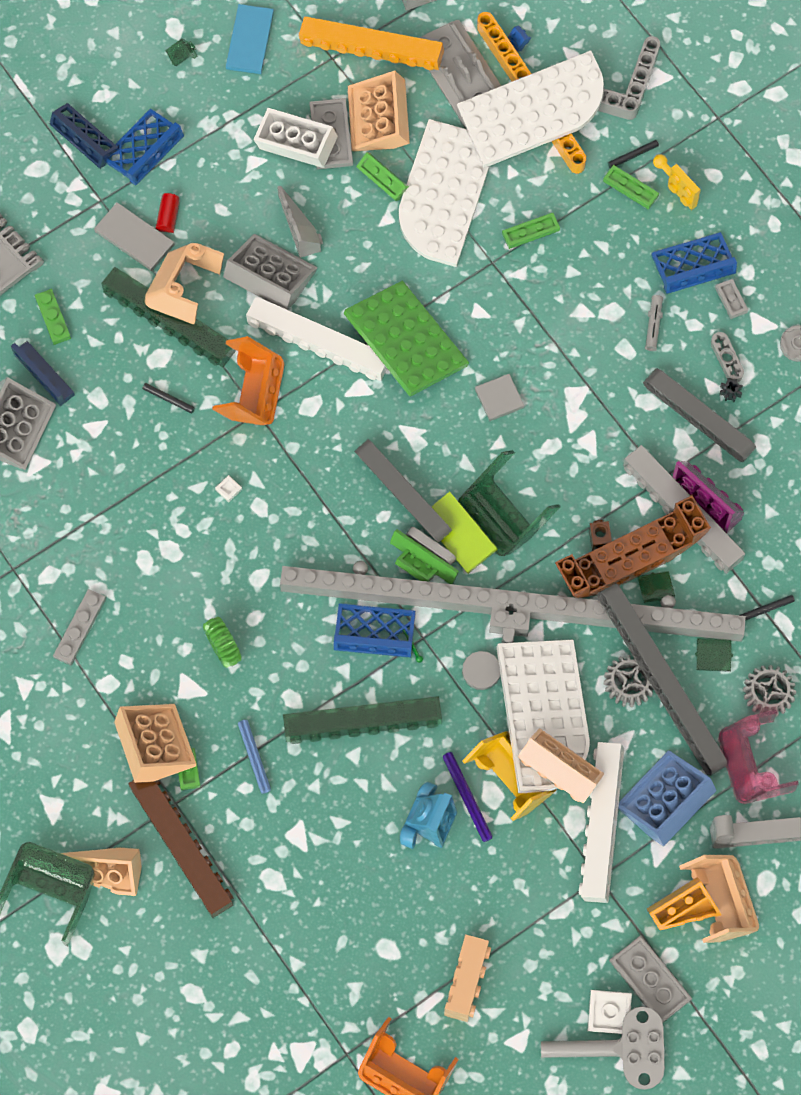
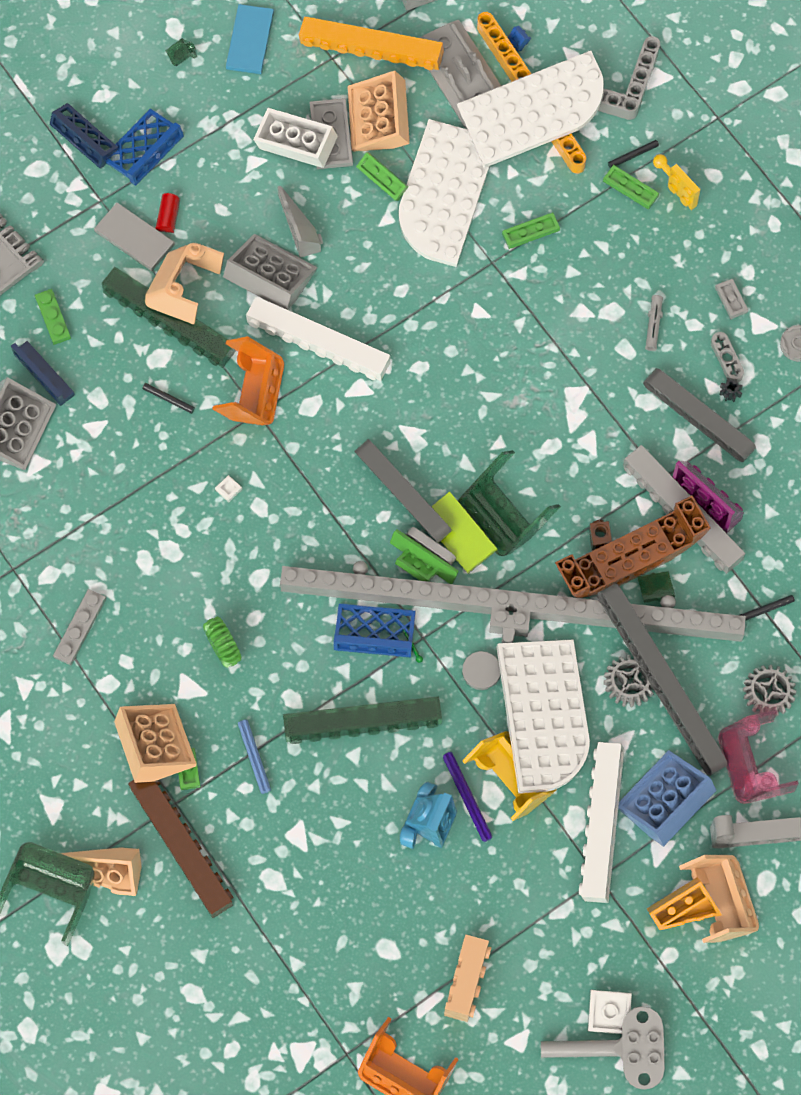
(406, 338): bright green plate -> none
(499, 397): light grey tile -> none
(560, 765): light nougat slope -> none
(650, 979): light grey tile -> none
(699, 273): blue fence -> none
(713, 655): clear green piece -> none

